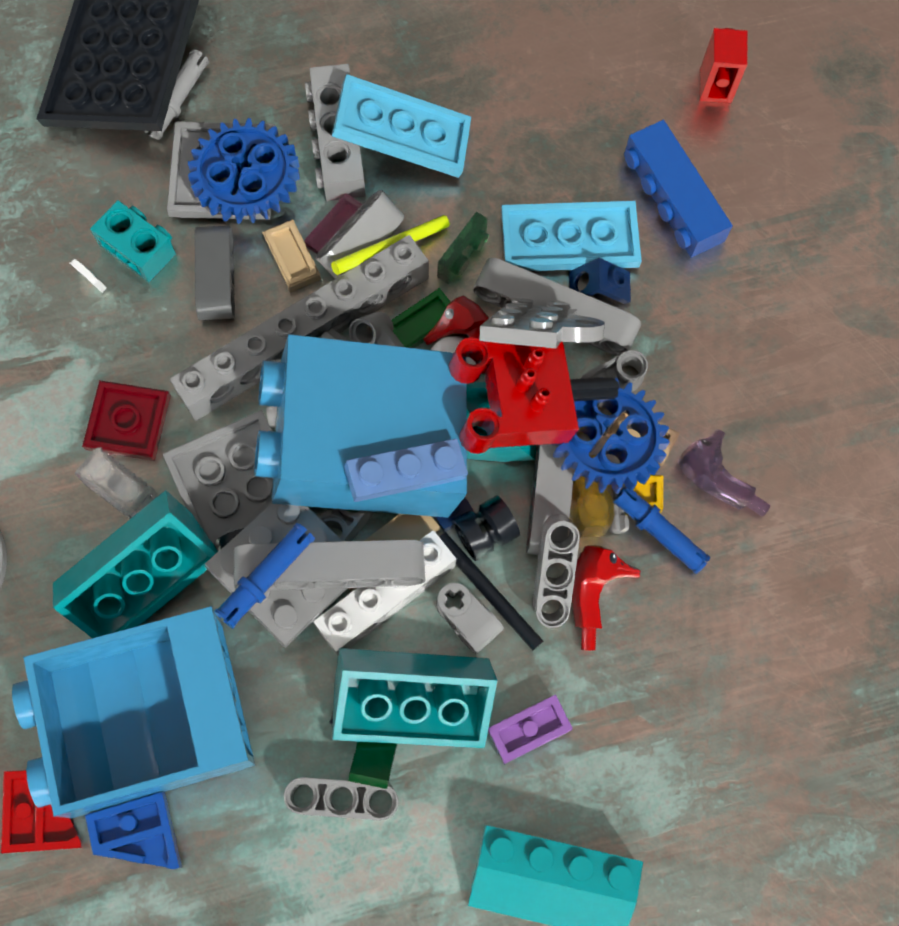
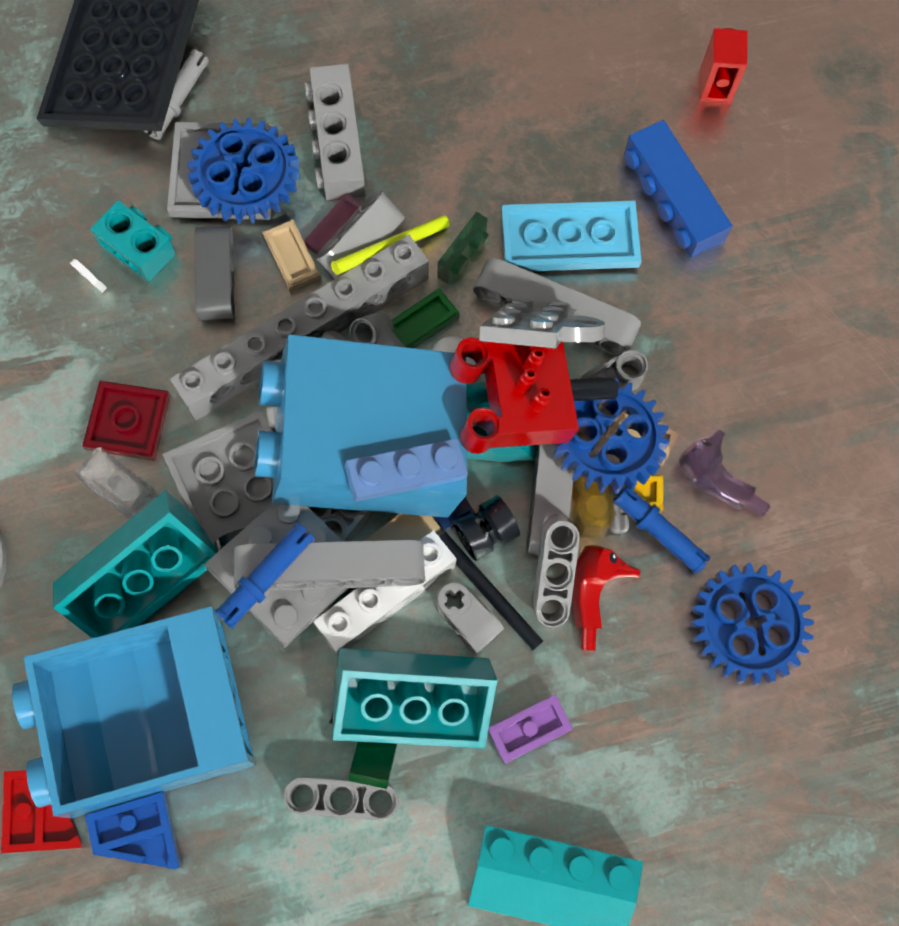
(402, 126): medium azure plate -> none
(459, 317): red animal -> none
(603, 279): dark blue bracket -> none
(783, 615): none -> blue gear

